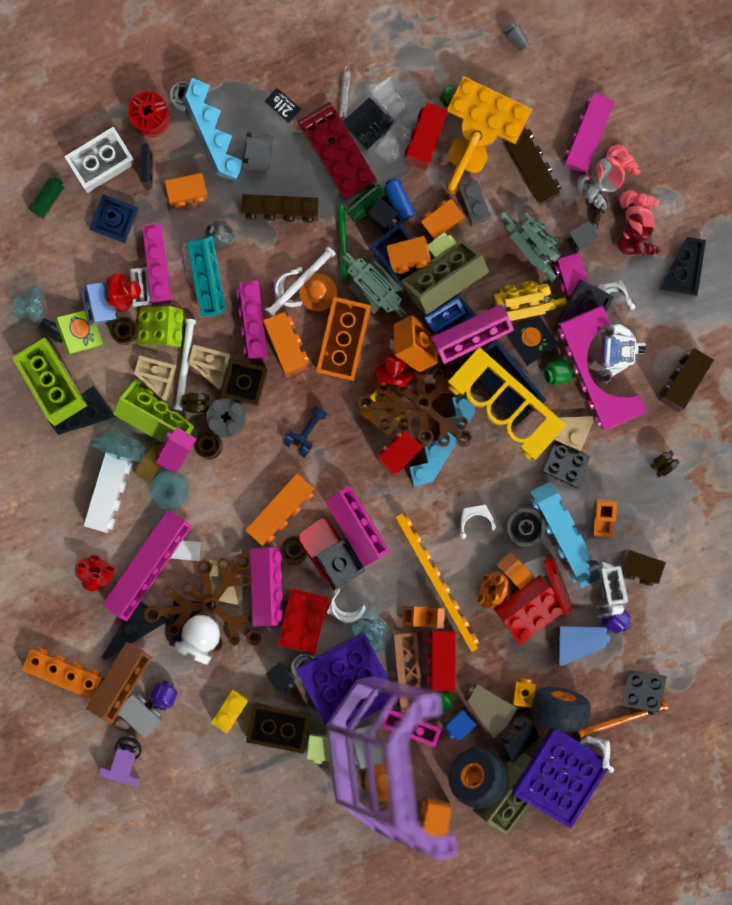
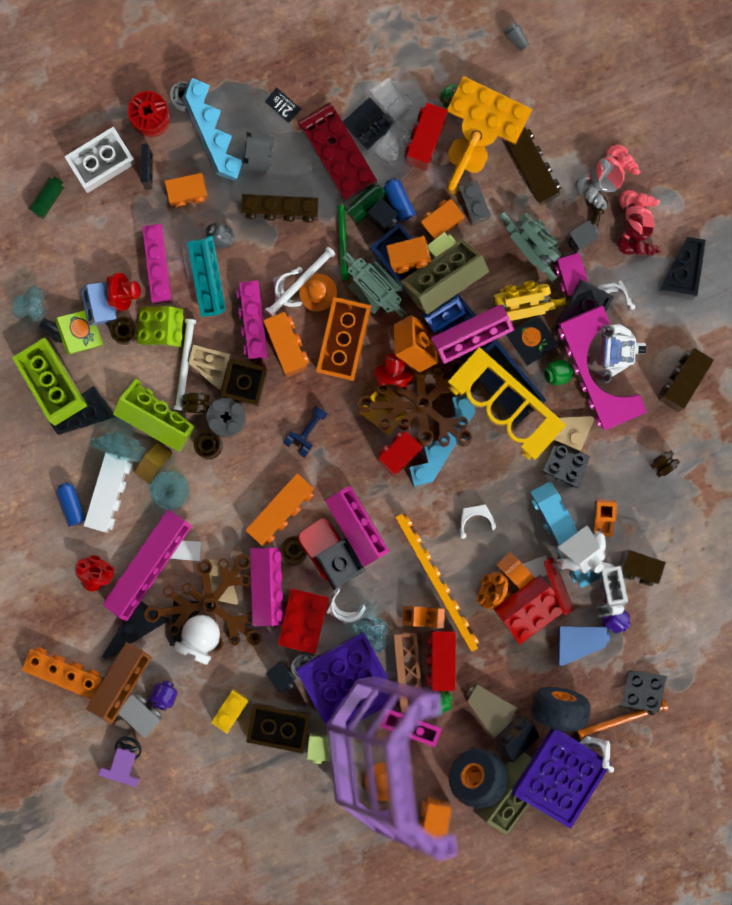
(70, 504): none -> blue brick
(114, 218): dark blue plate -> none
(132, 275): white tile -> none
(156, 375): tan wing -> none
(176, 449): dark pink brick -> none
(343, 94): white piece -> none
(359, 756): light grey brick -> none
(459, 725): blue brick -> none
(517, 535): dark grey brick -> none
(523, 693): light orange brick -> none
(582, 552): none -> white torso
(589, 133): dark pink brick -> none

